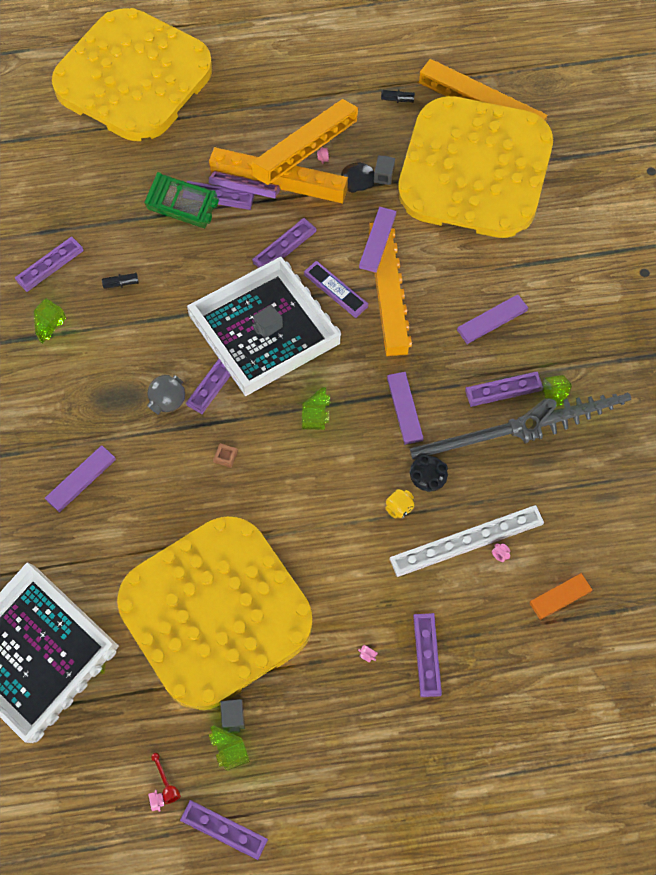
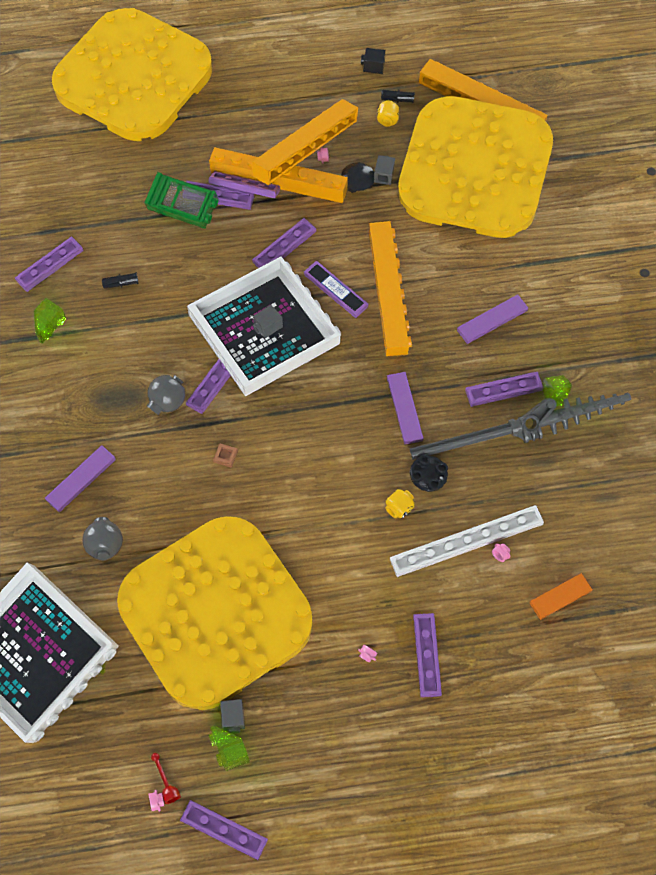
(102, 539): none -> dark grey brick
(314, 411): clear neon green slope -> none
(373, 60): none -> black brick
(377, 239): medium lavender tile -> none
(388, 112): none -> yellow head

